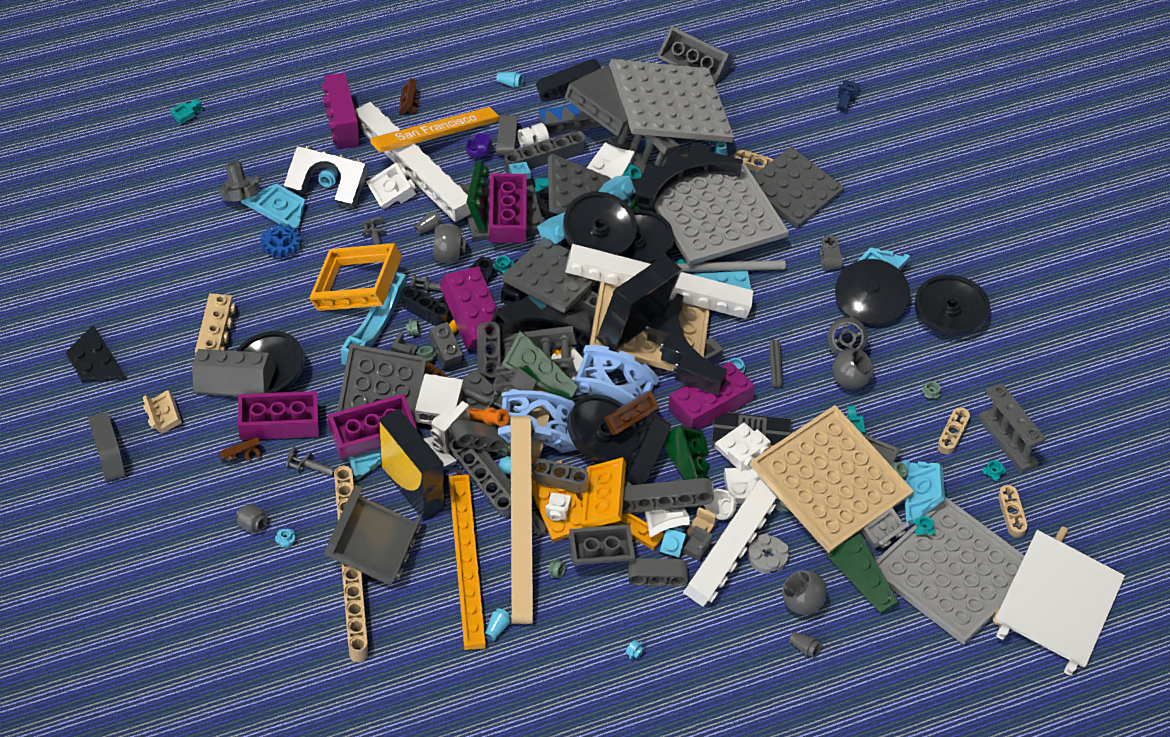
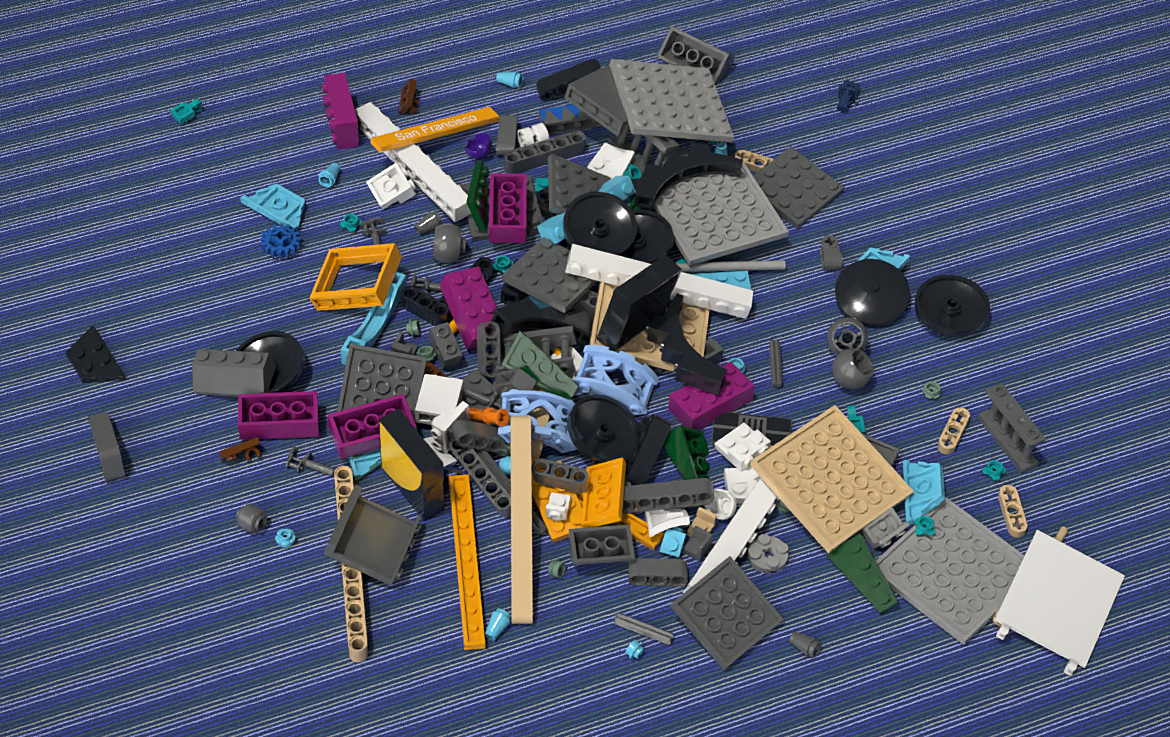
(162, 412): tan bracket -> none
(216, 322): tan brick -> none
(238, 183): dark grey piece -> none
(308, 161): arch -> none
(350, 222): none -> teal plate
(520, 168): medium azure bracket -> none
(631, 412): reddish brown plate -> none
(643, 628): none -> axle
(726, 612): none -> dark grey plate
(804, 592): dark grey wheel -> none
(900, 468): sand green plate -> none

